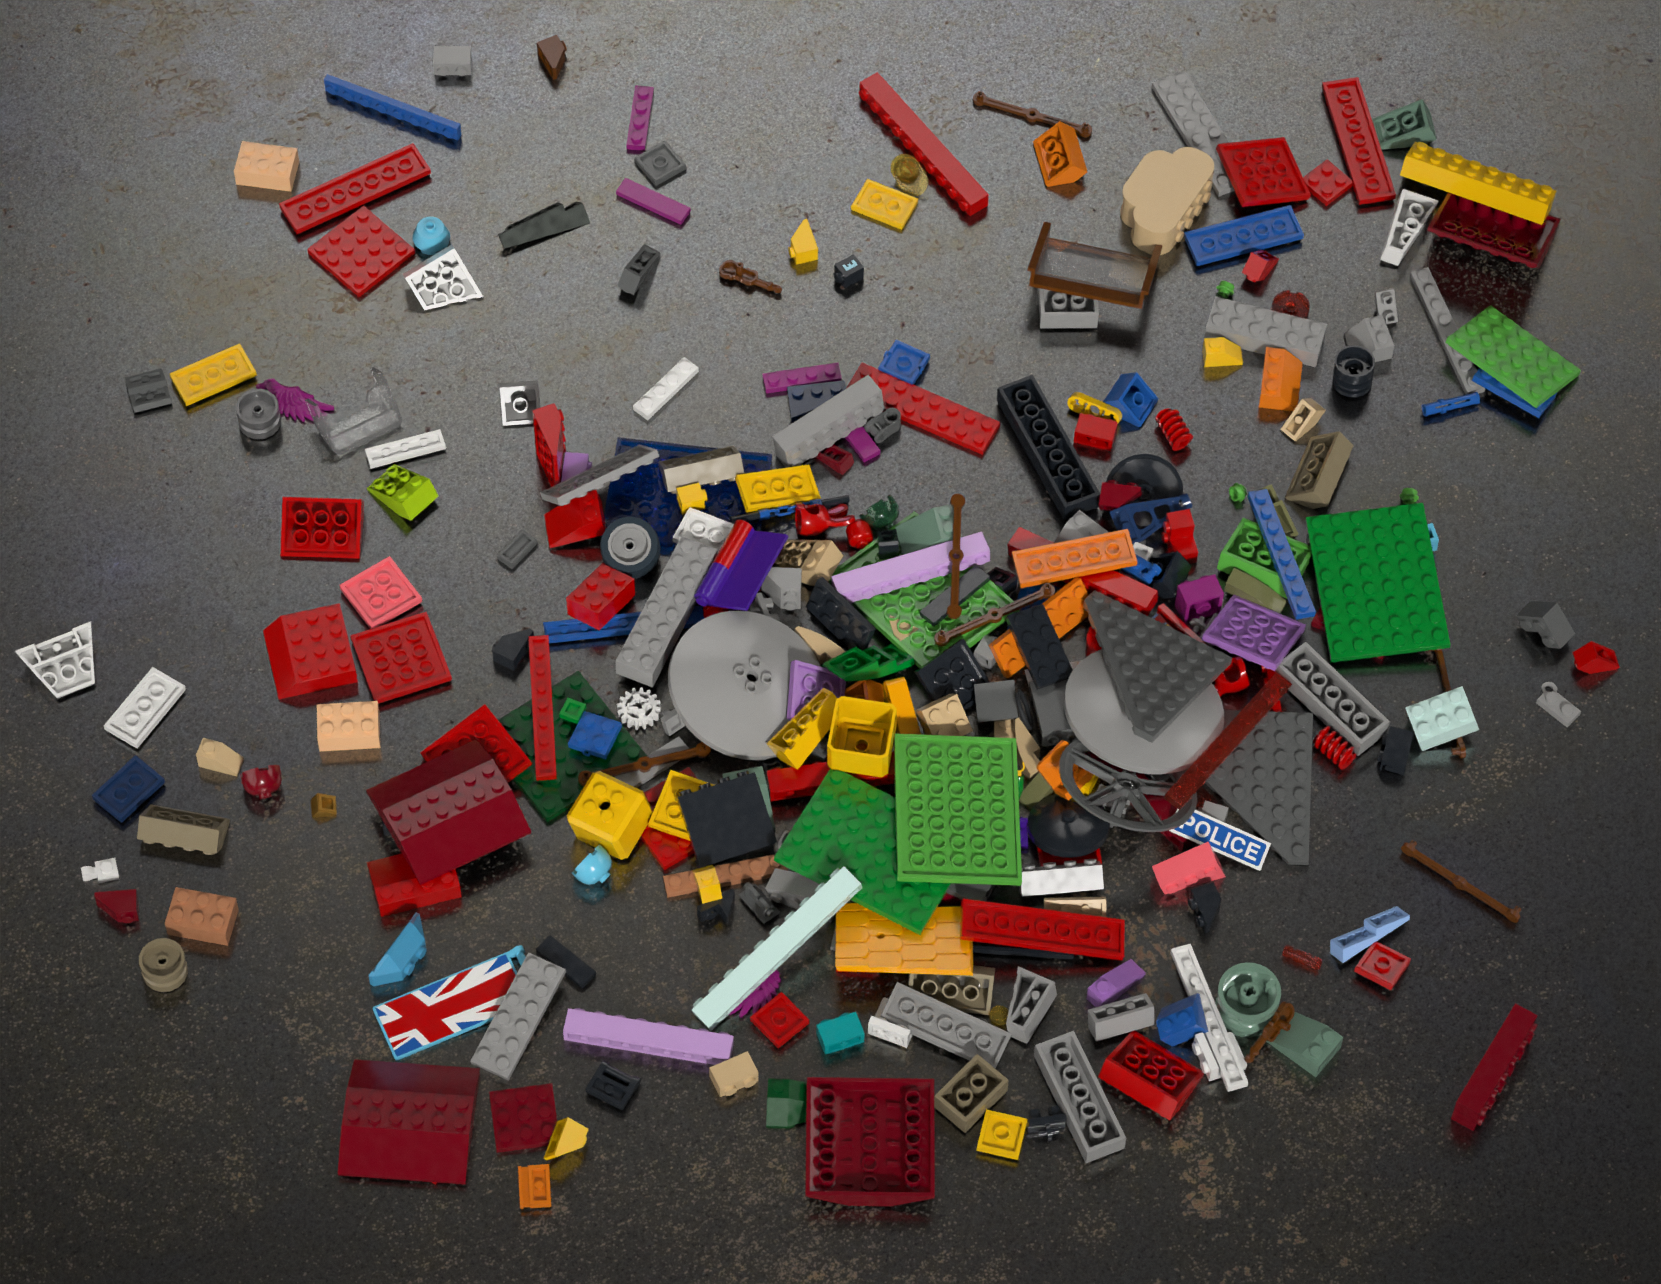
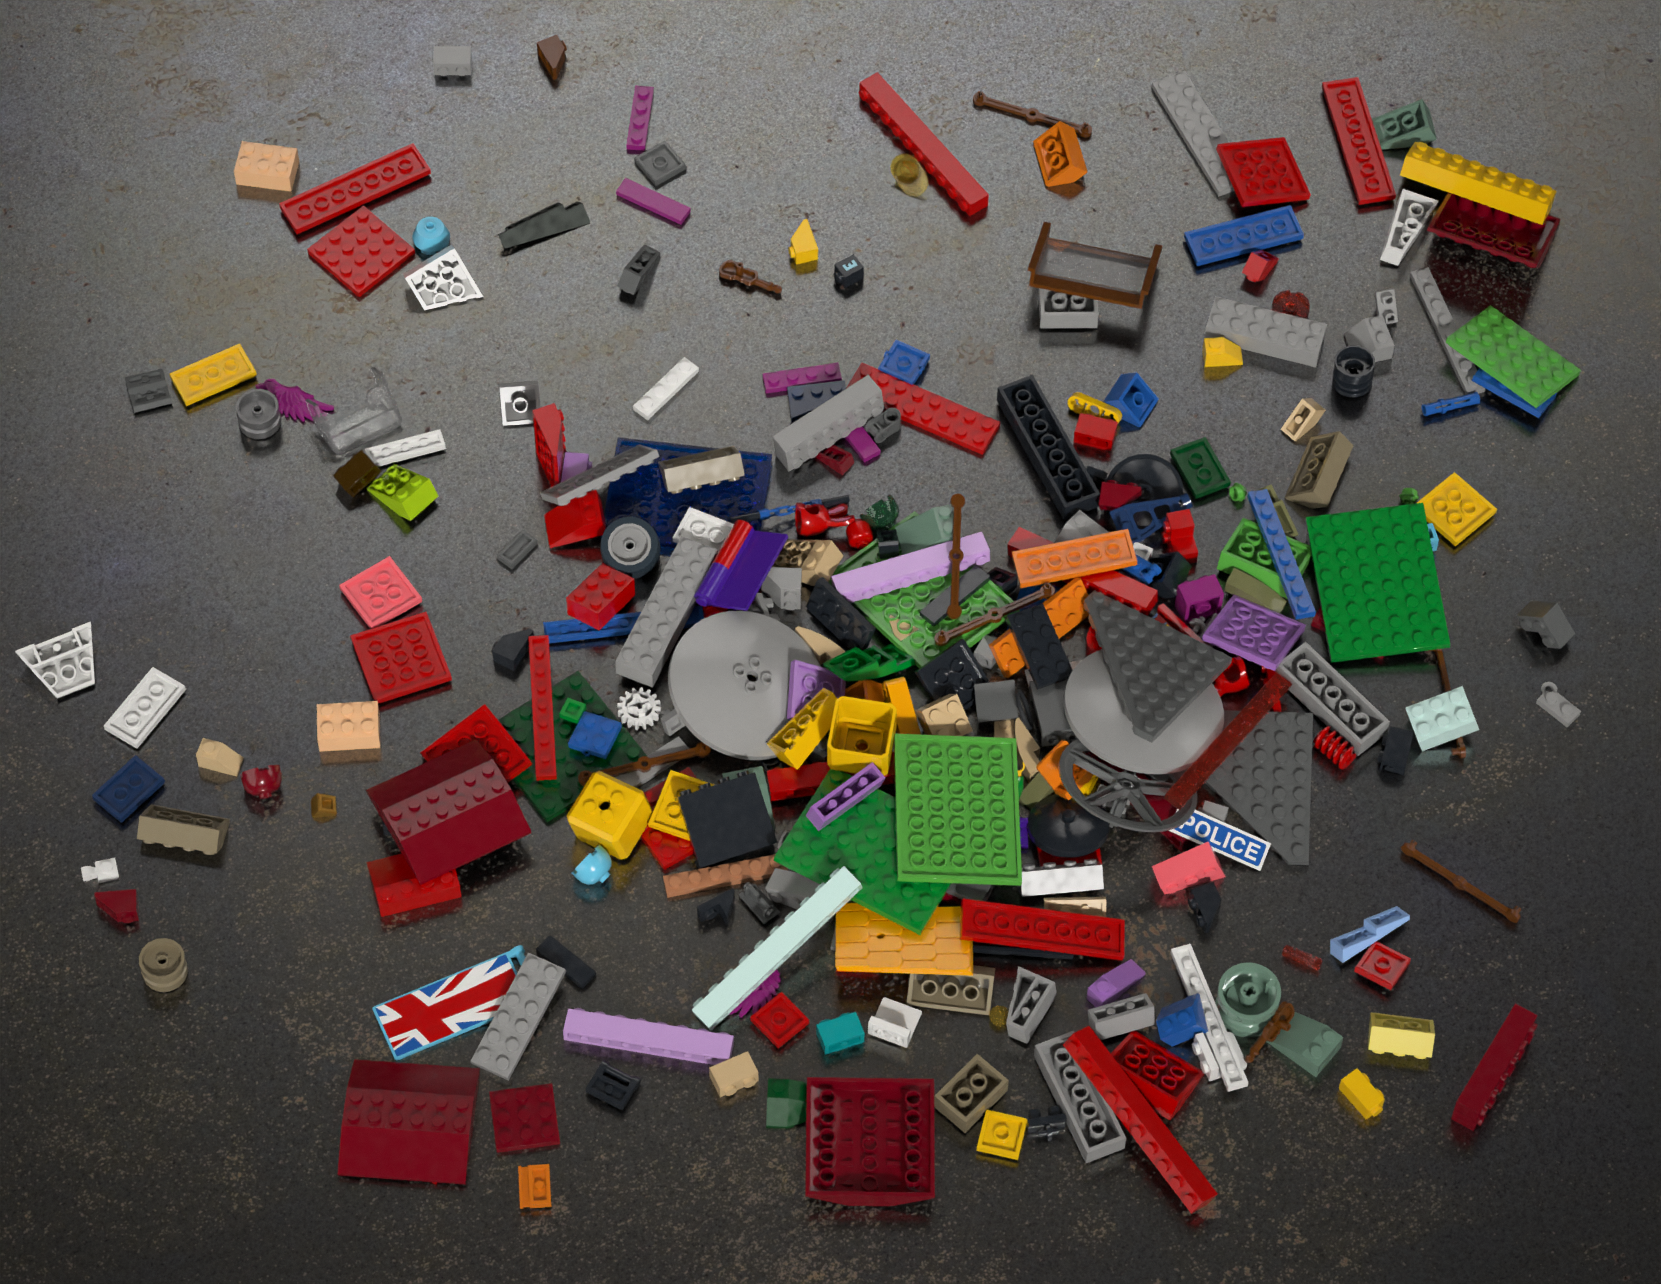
(201, 916): nougat brick -> none
(310, 651): red slope -> none
(321, 527): red slope -> none
(357, 473): none -> dark brown brick
(392, 107): blue plate -> none
(401, 955): dark azure wedge -> none
(566, 1138): yellow slope -> none
(692, 497): yellow brick -> none
(707, 884): yellow slope -> none
(777, 488): yellow plate -> none
(845, 796): none -> medium lavender brick
(884, 204): yellow tile -> none
(945, 1025): light grey plate -> none
(1097, 474): none -> black plate
(1140, 1119): none -> red brick
(1166, 196): tan brick -> none
(1174, 428): red piece -> none
(1200, 467): none -> dark green plate
(1225, 289): bright green plate -> none
(1280, 380): orange slope -> none
(1327, 182): red plate -> none
(1362, 1094): none -> yellow brick
(1401, 1035): none -> light yellow slope
(1456, 509): none -> yellow plate
(1595, 658): red slope -> none

